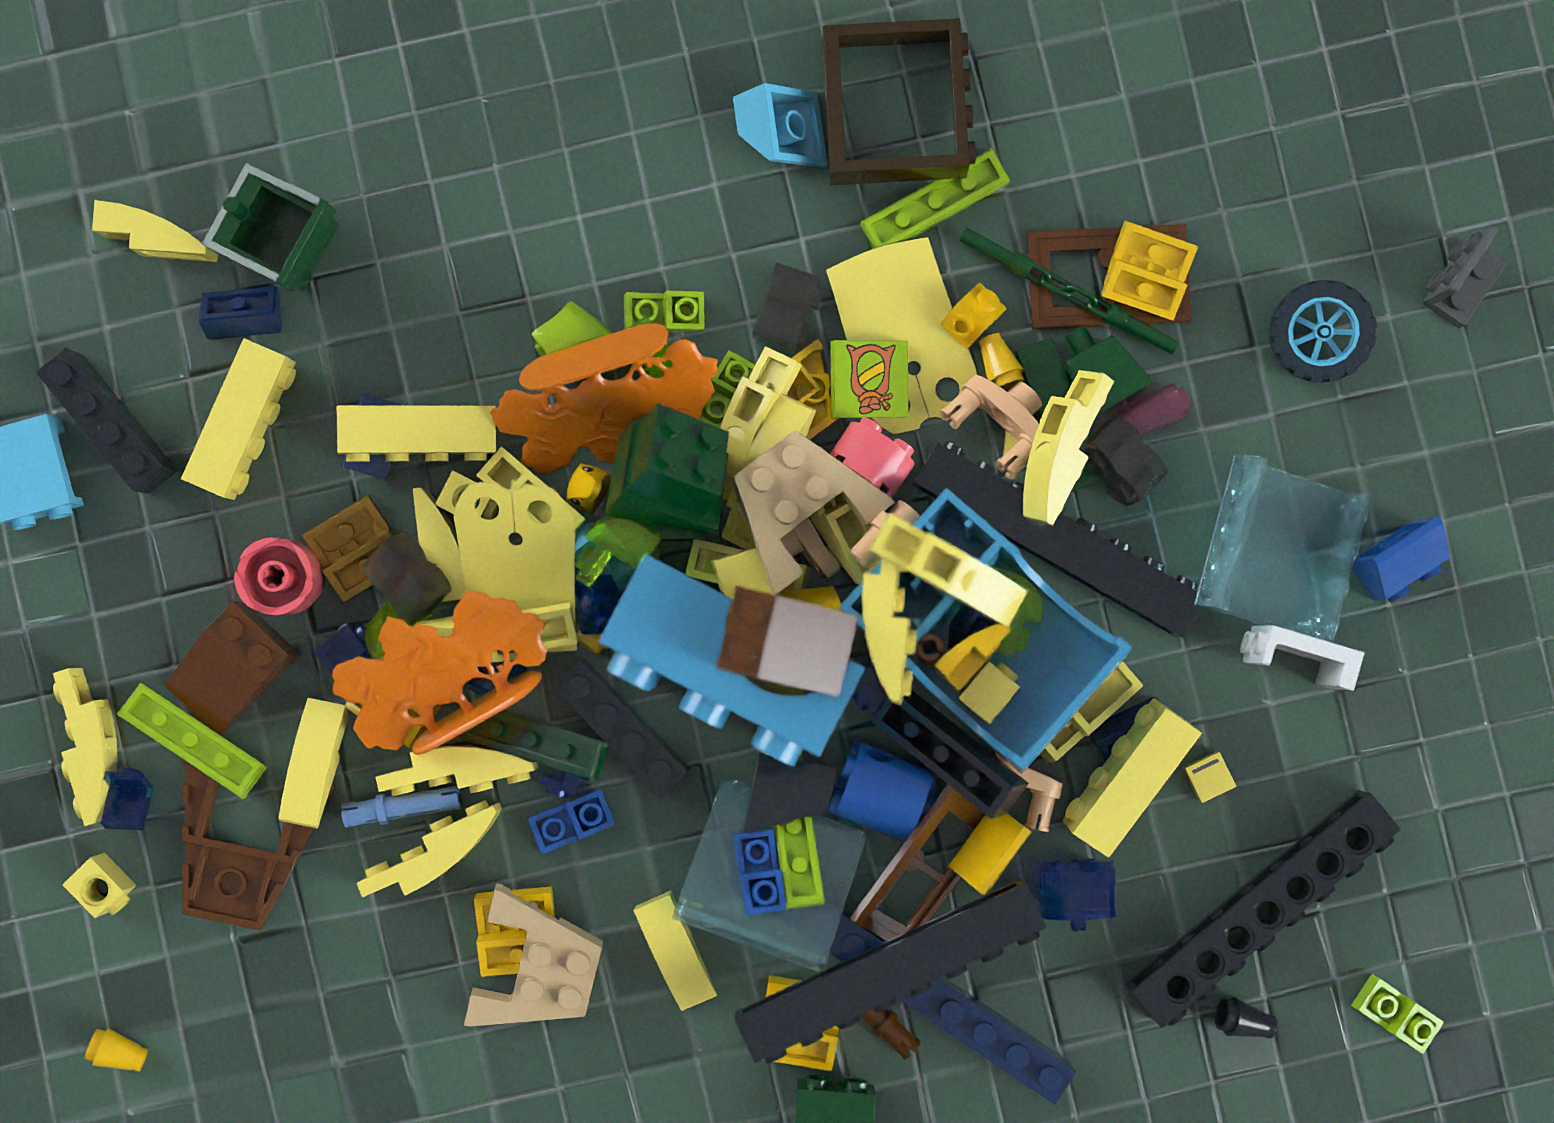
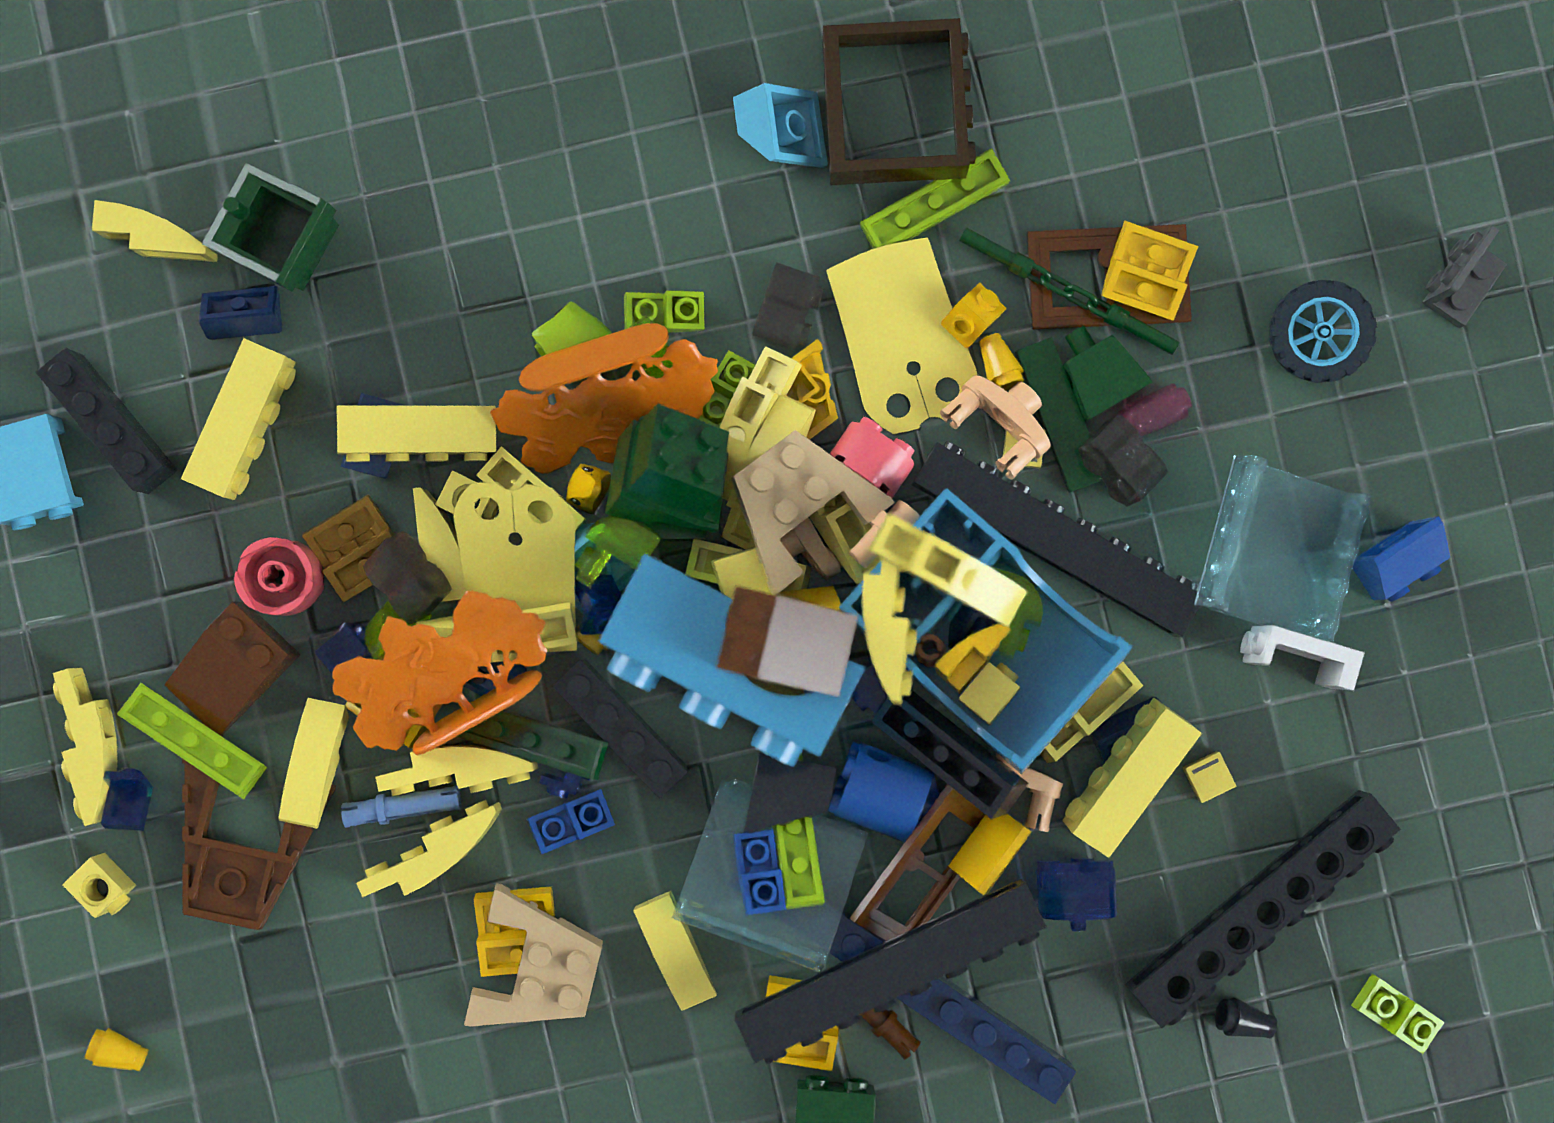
(869, 379): lime tile -> none
(1055, 453): light yellow slope -> none

